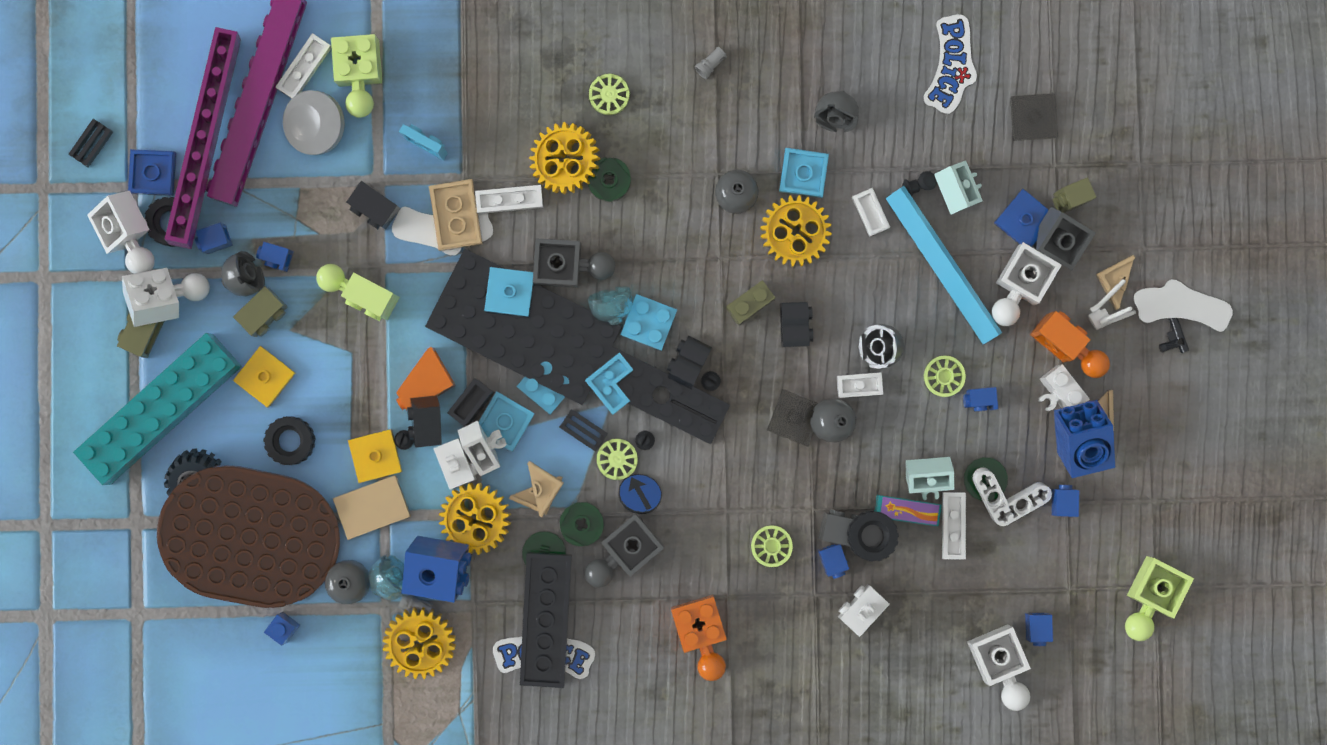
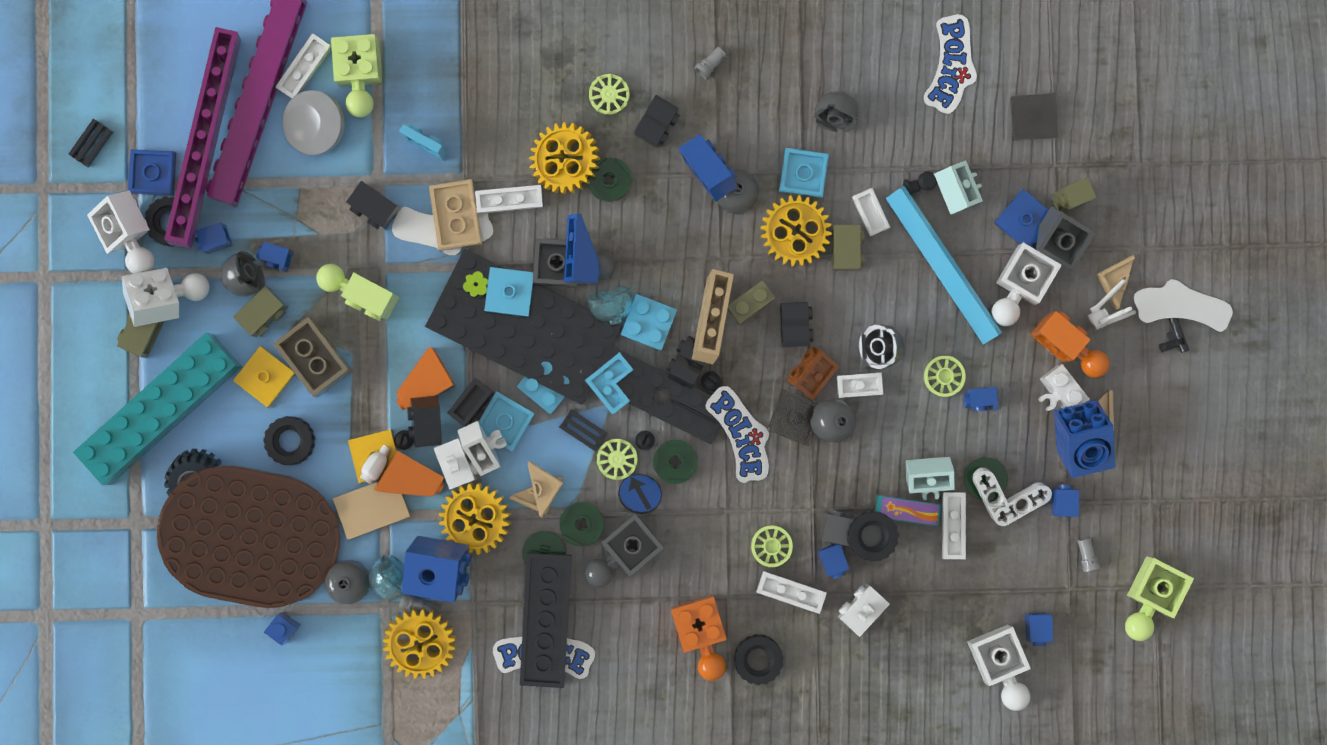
(312, 357): none -> dark tan brick
(375, 465): none -> white plant
(409, 477): none -> orange slope
(477, 277): none -> lime plant
(580, 255): none -> blue slope
(656, 121): none -> black brick
(666, 470): none -> dark green plate
(708, 167): none -> blue brick
(712, 316): none -> tan brick
(741, 659): none -> black tyre
(744, 432): none -> sticker
(791, 592): none -> white plate
(812, 372): none -> dark orange bracket
(847, 248): none -> olive piece
(1089, 560): none -> light grey pin

